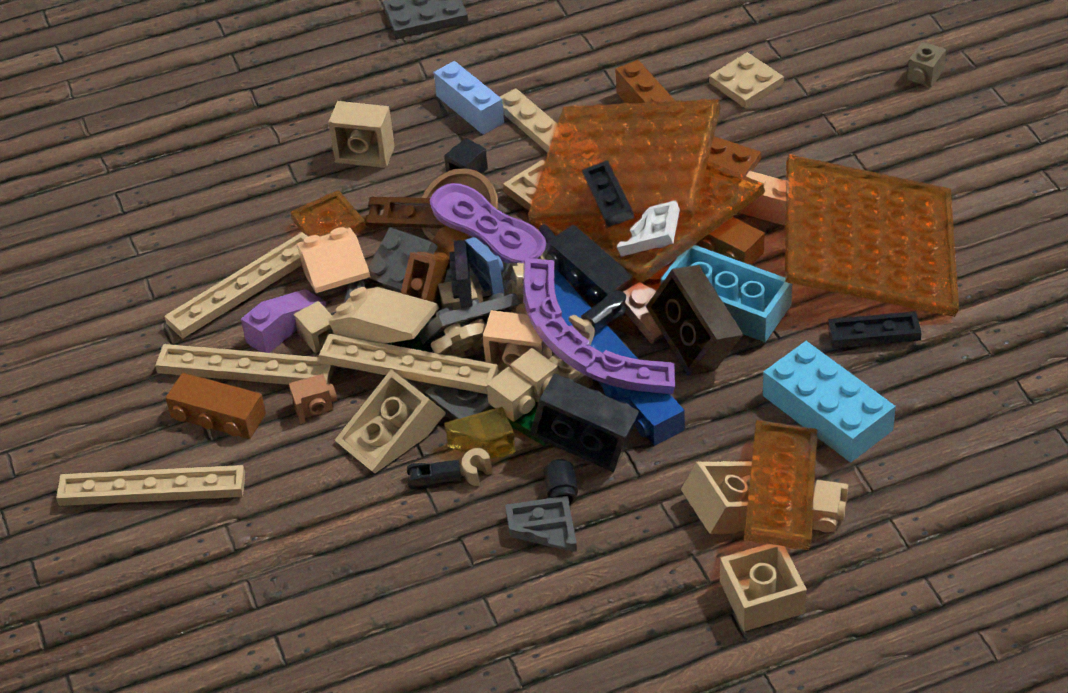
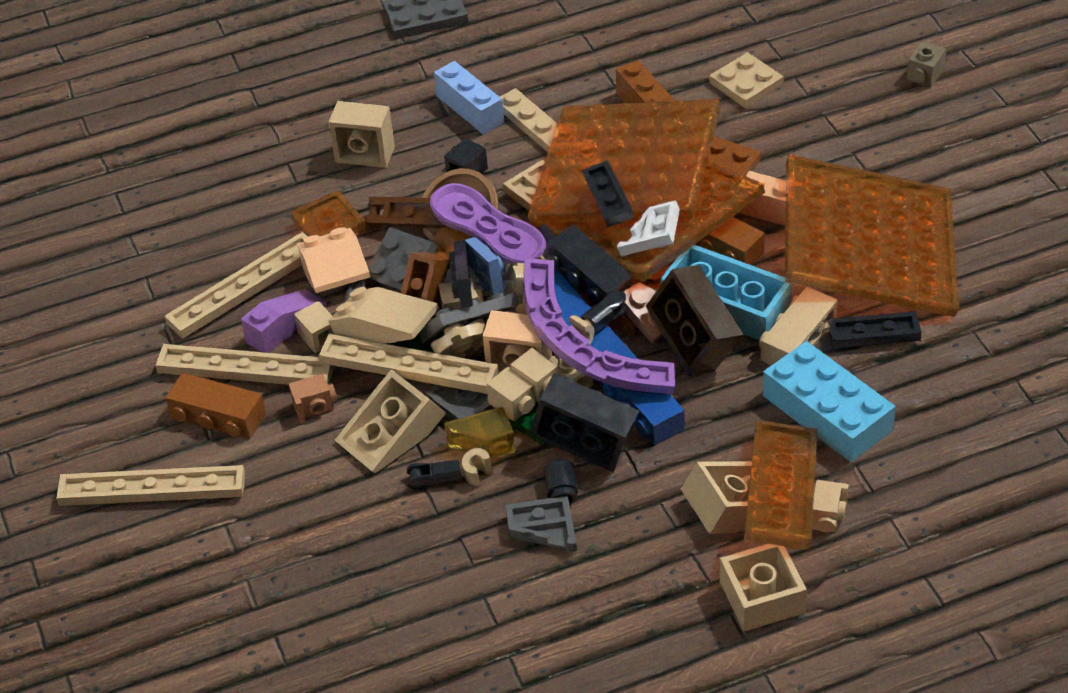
(801, 322): none -> tan brick

